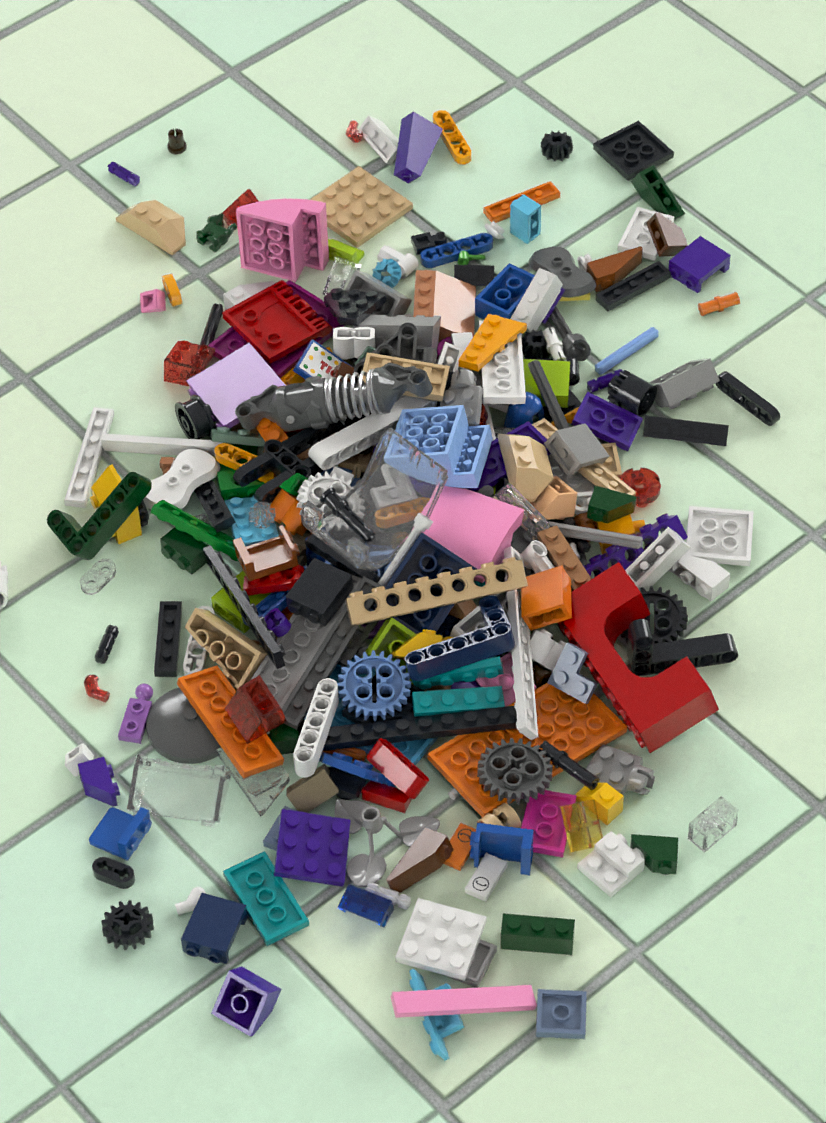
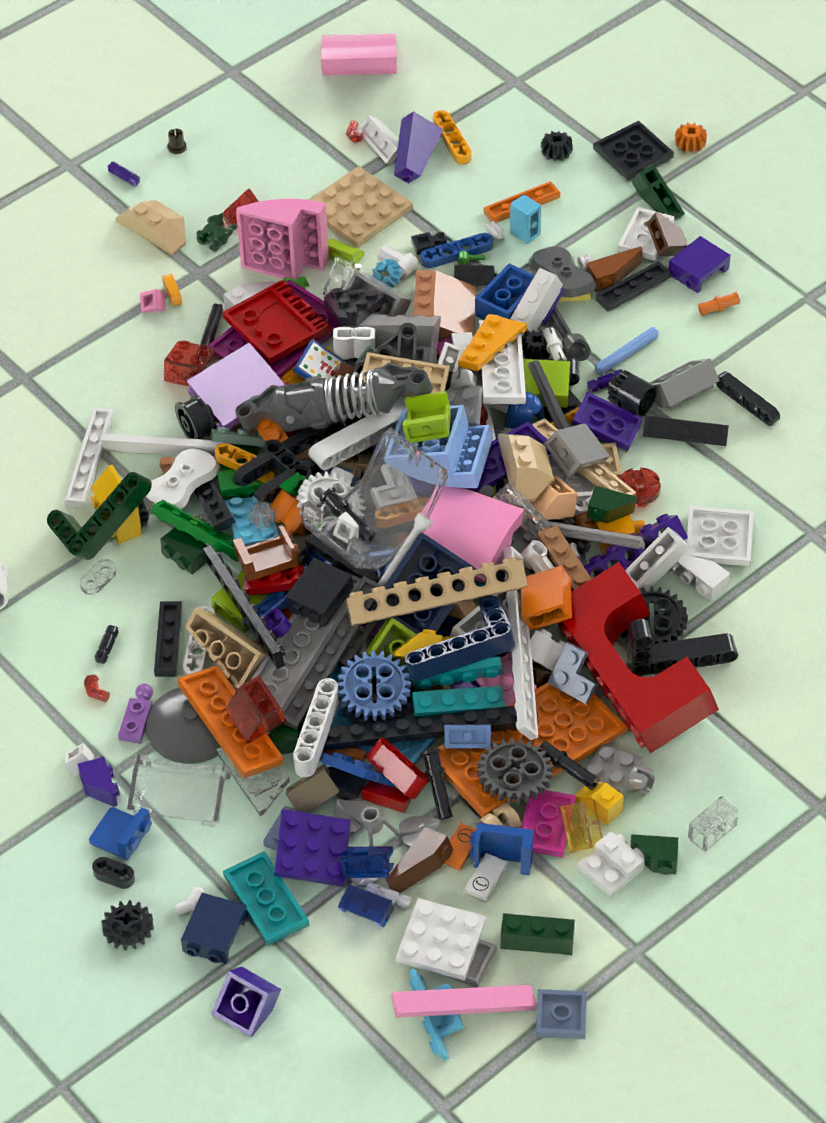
(301, 281): none -> bright green hand
(346, 528): none -> white slope
(359, 54): none -> bright pink slope
(367, 862): none -> clear blue hinge
(427, 417): none -> lime panel
(435, 772): none -> black pin
(467, 736): none -> medium blue plate
(690, 137): none -> orange gear

